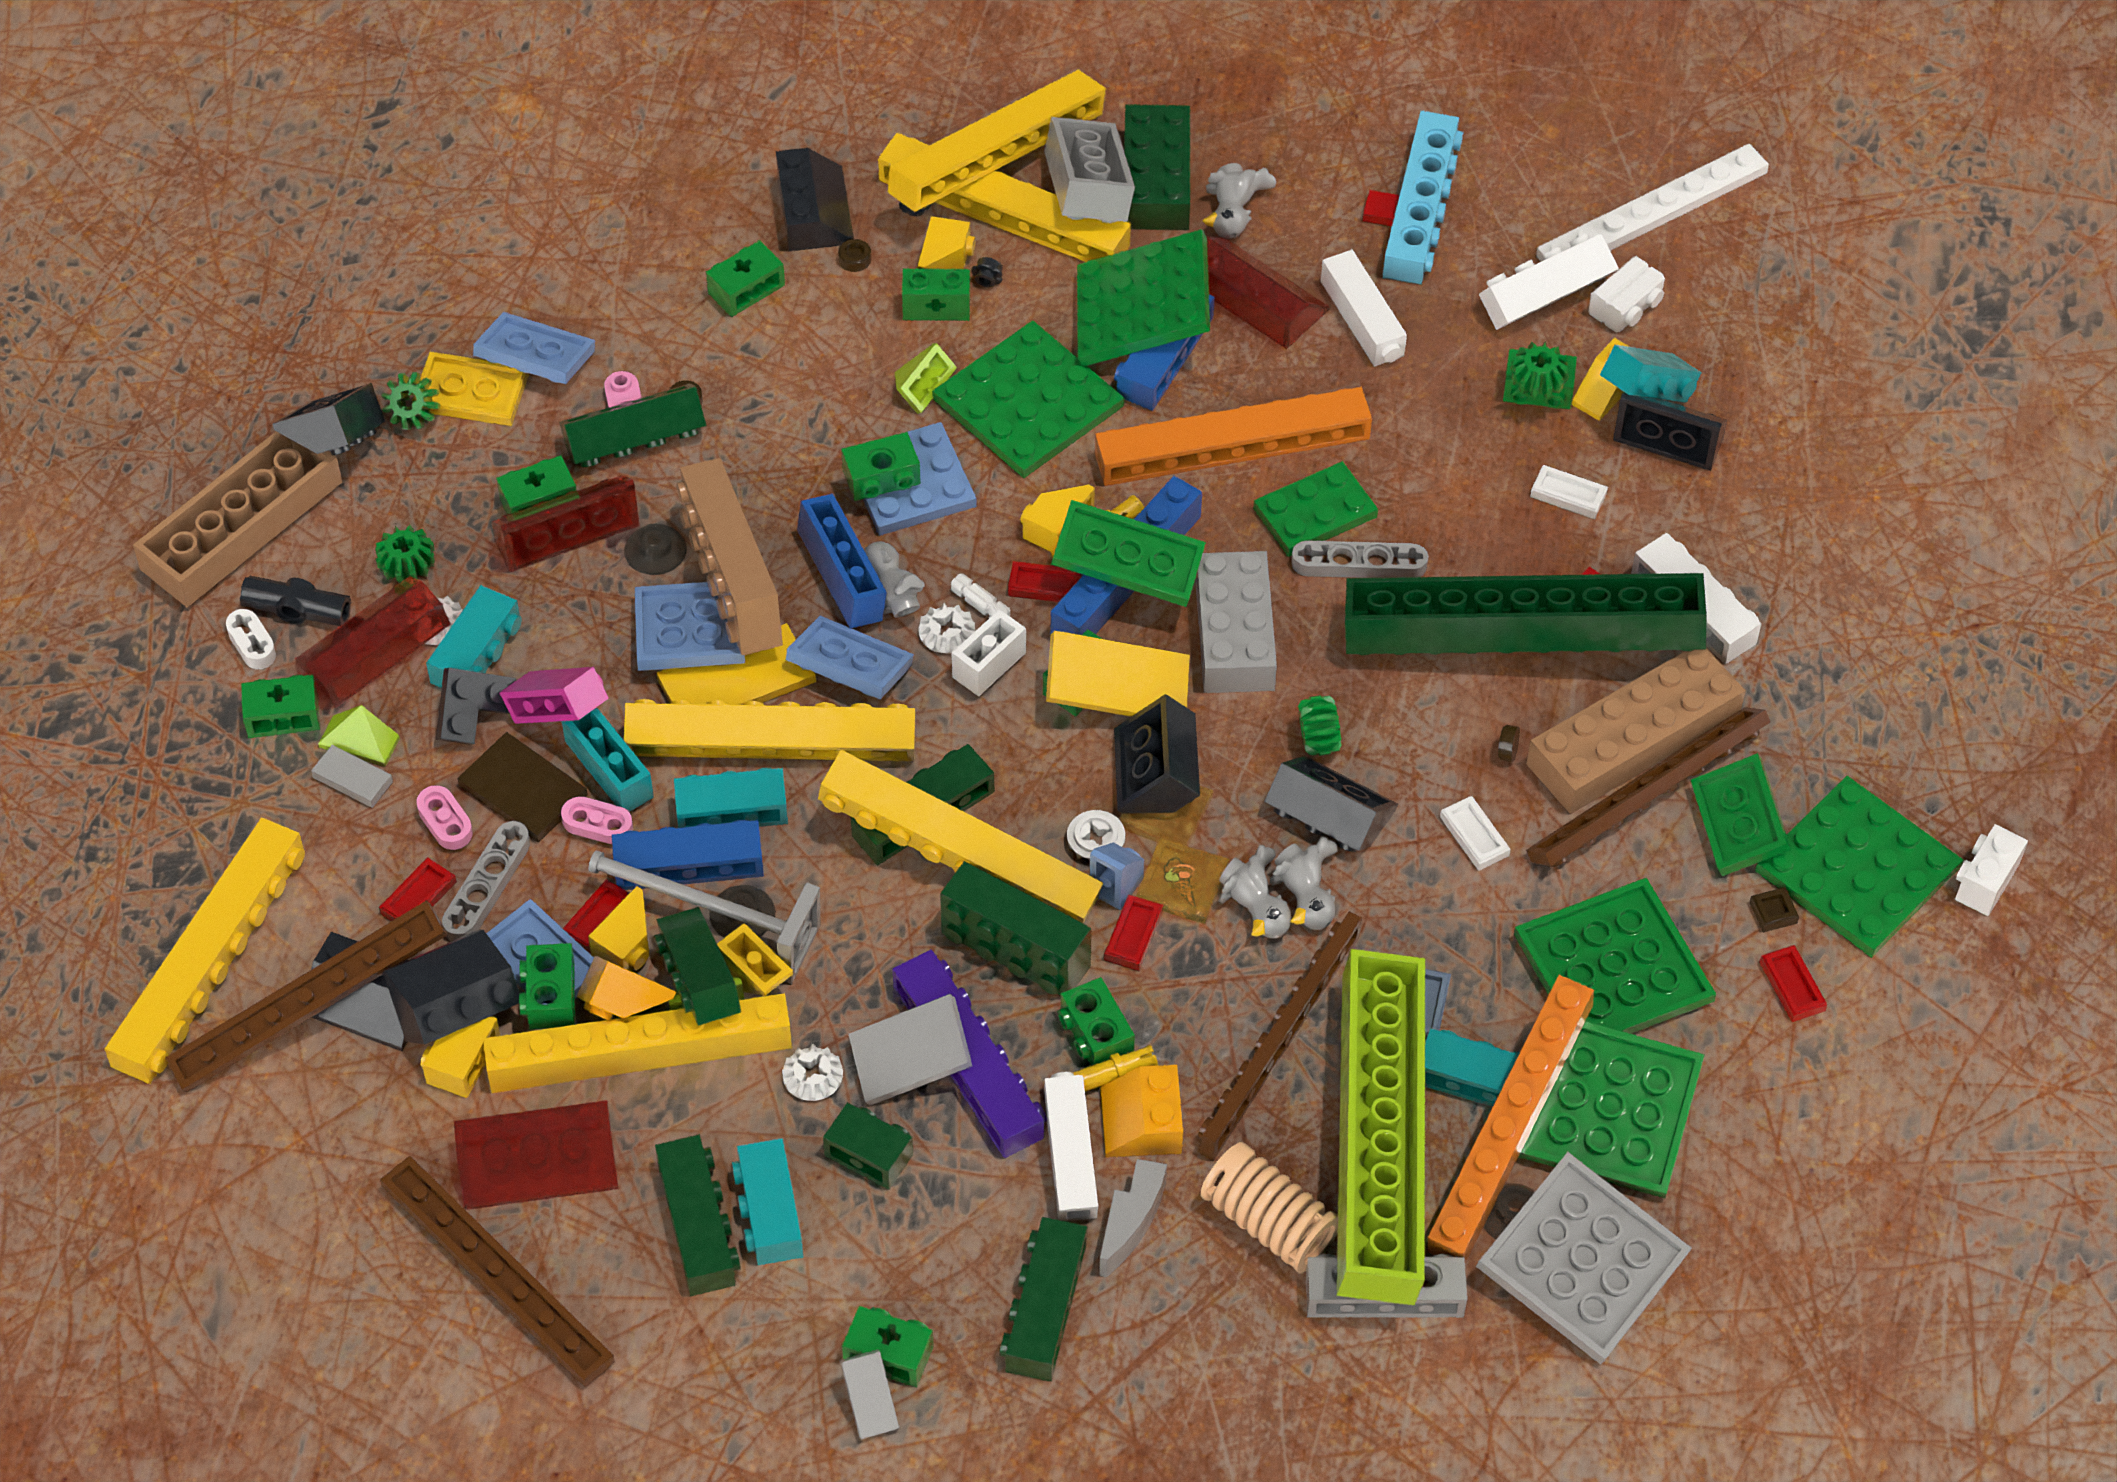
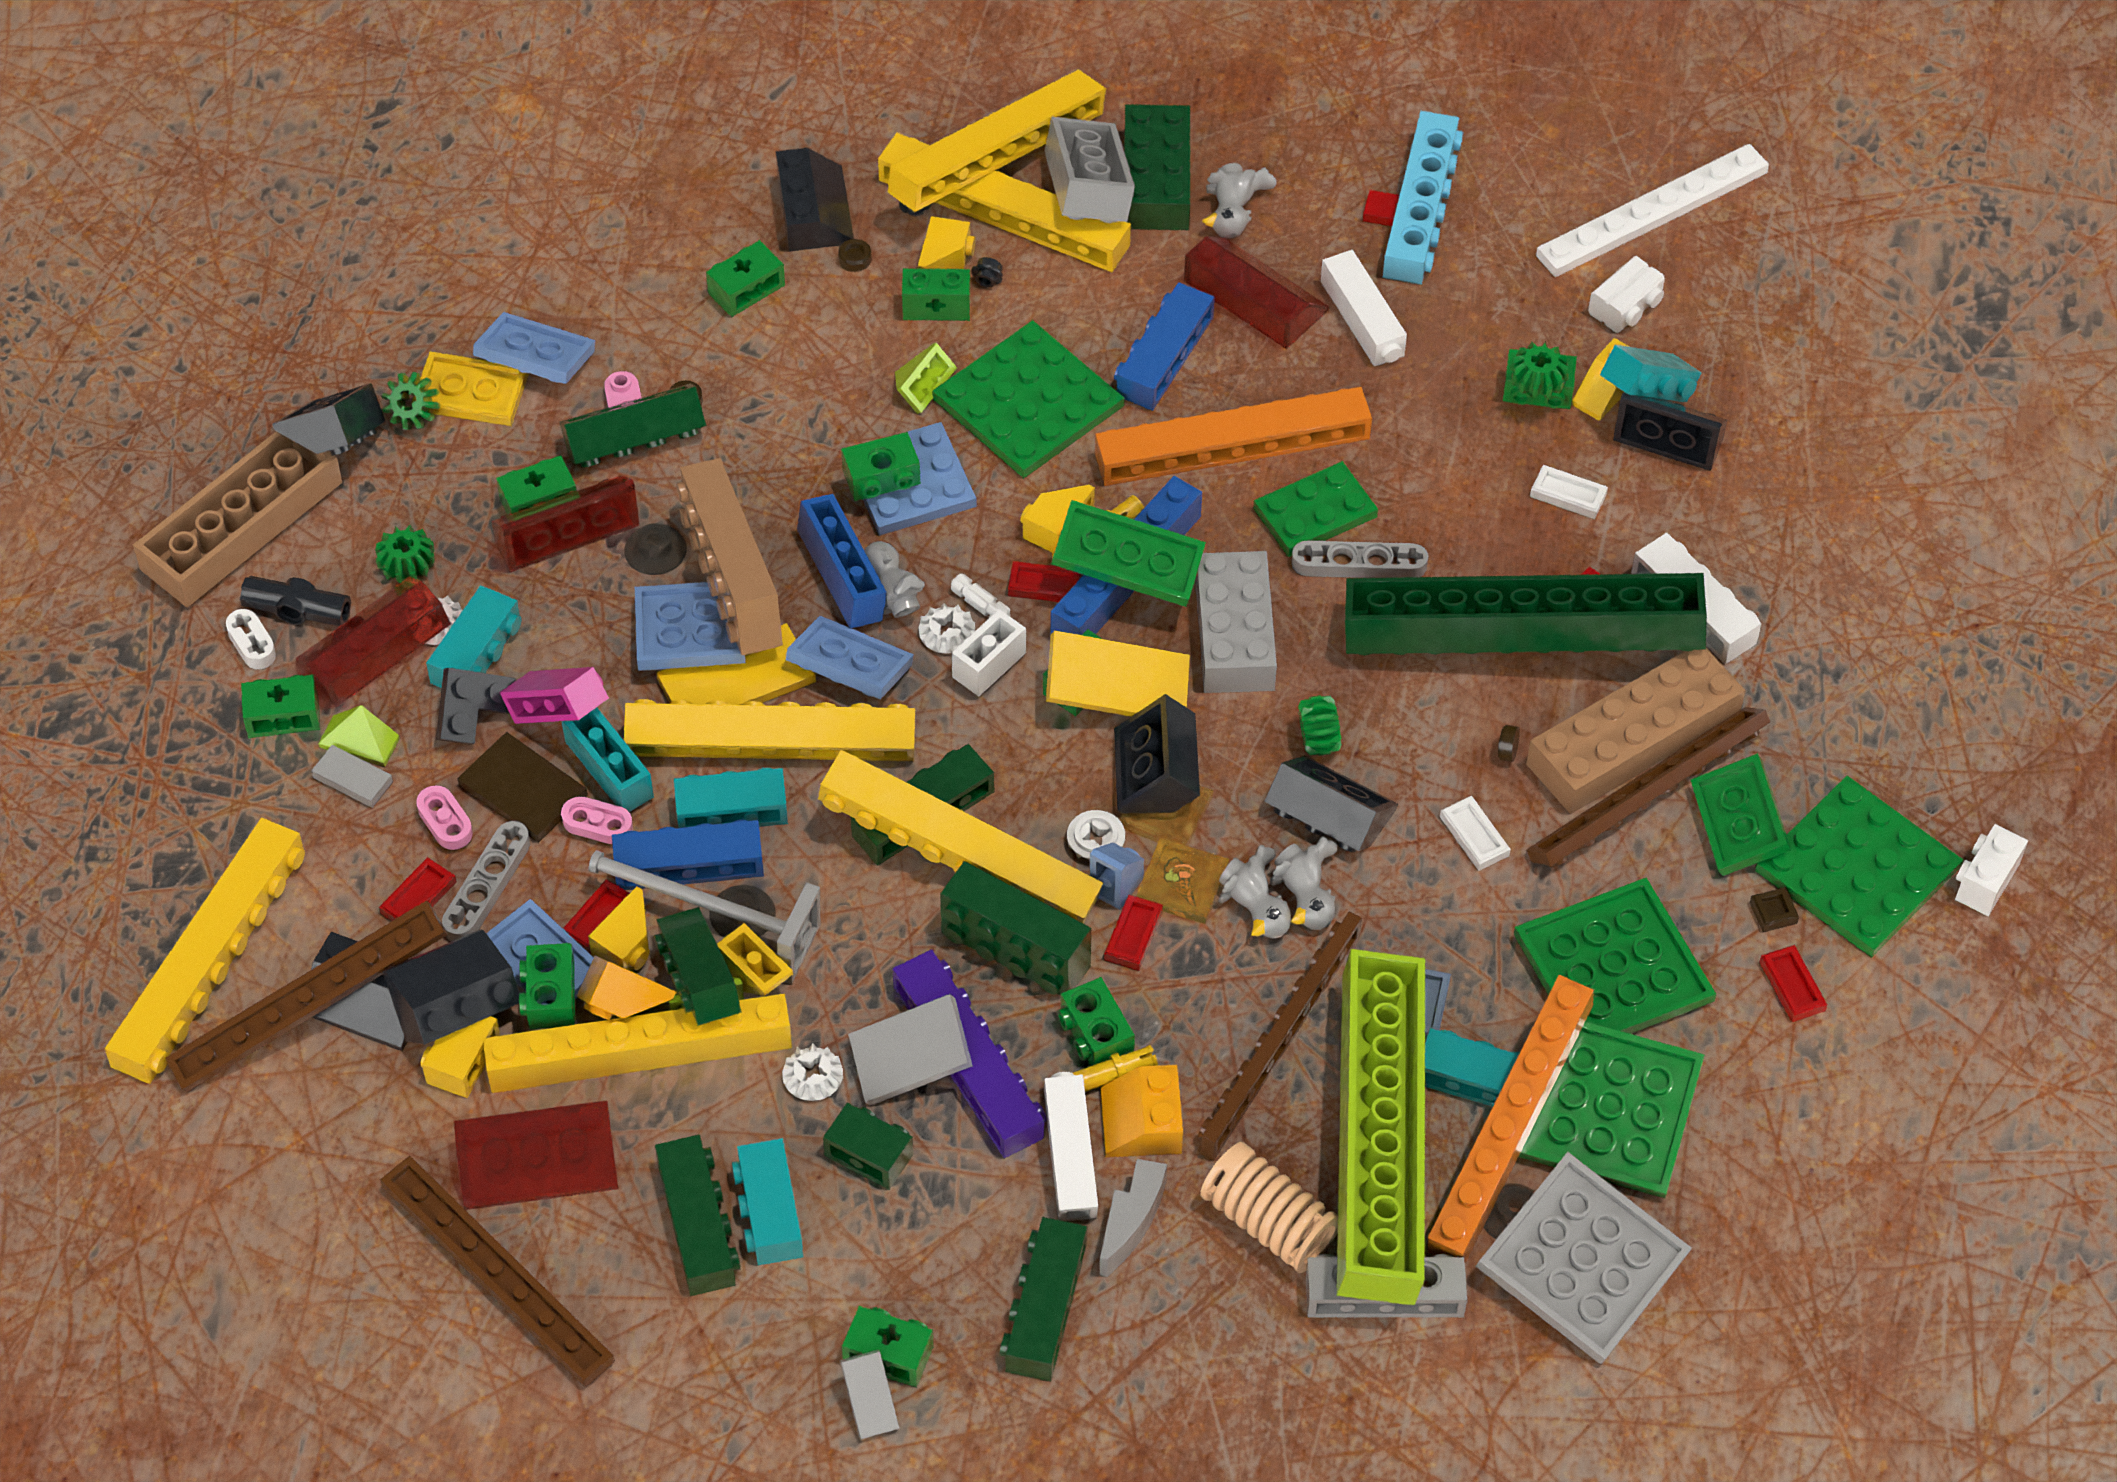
(1143, 298): green plate -> none
(1547, 281): white brick -> none

